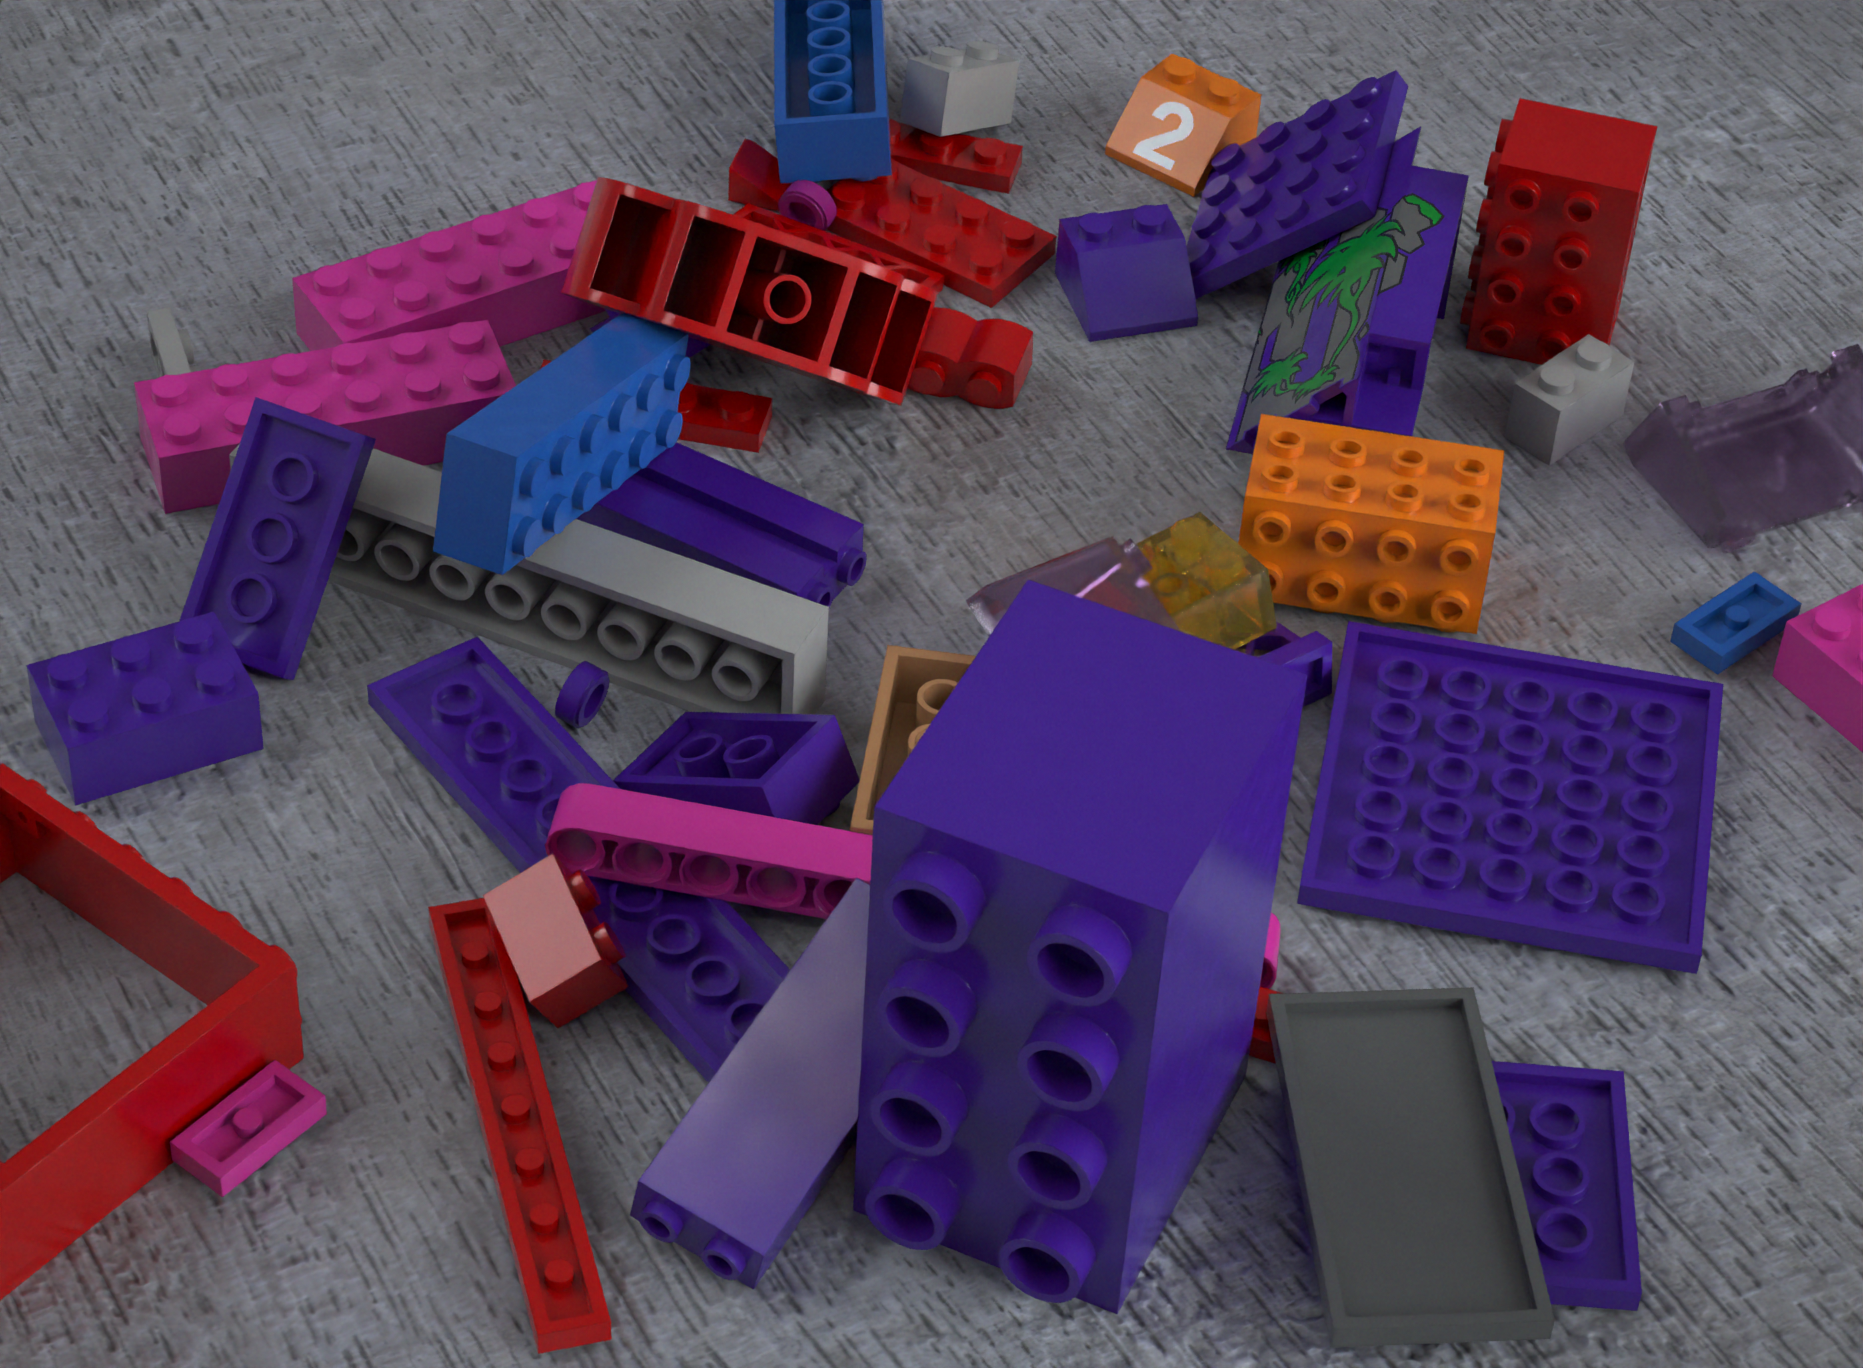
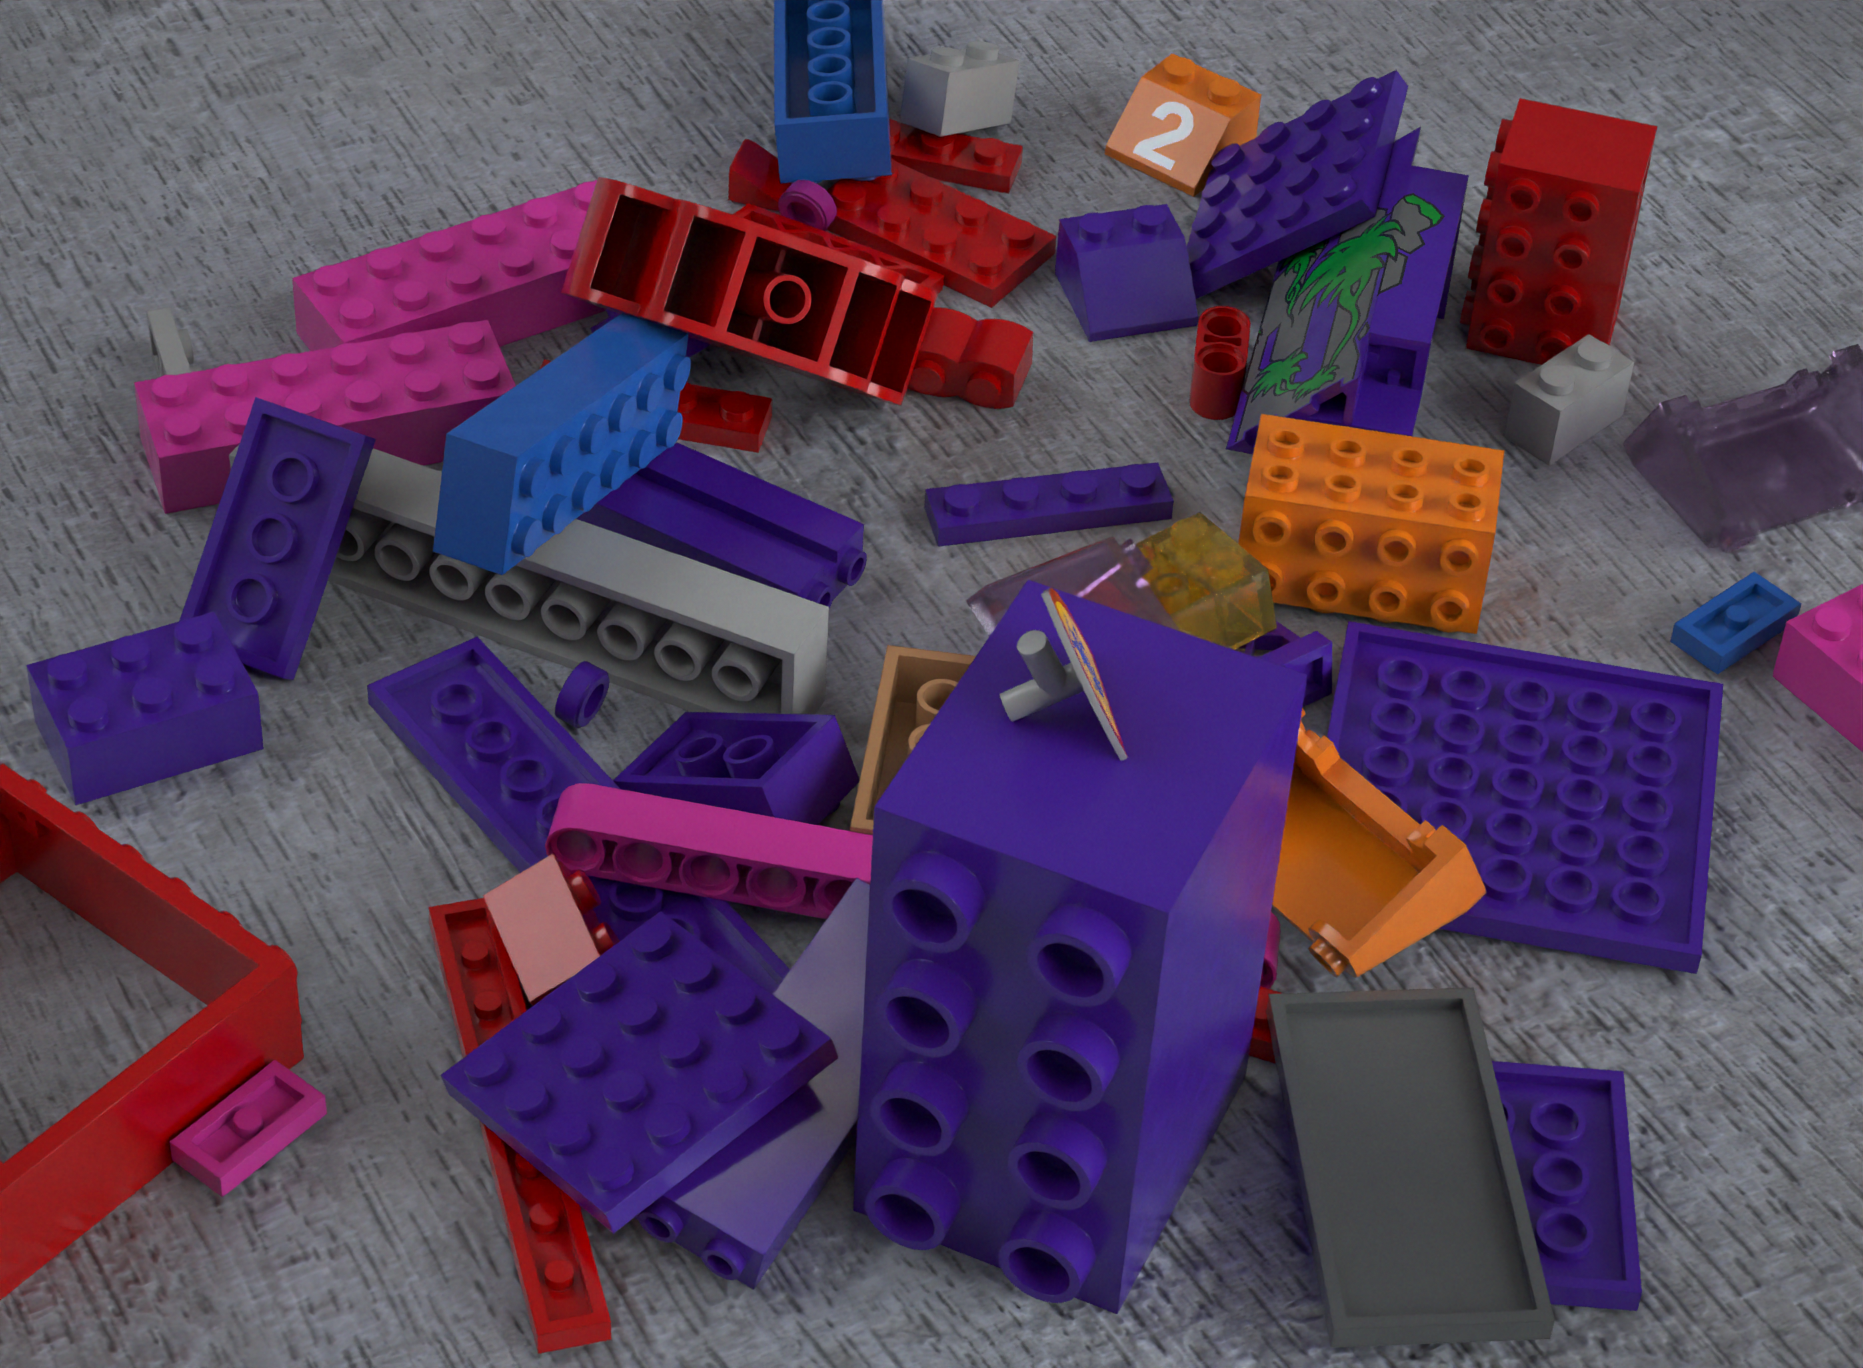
(638, 1070): none -> dark purple plate
(1048, 504): none -> dark purple plate
(1058, 682): none -> light grey shield
(1219, 362): none -> red beam
(1360, 868): none -> orange windscreen

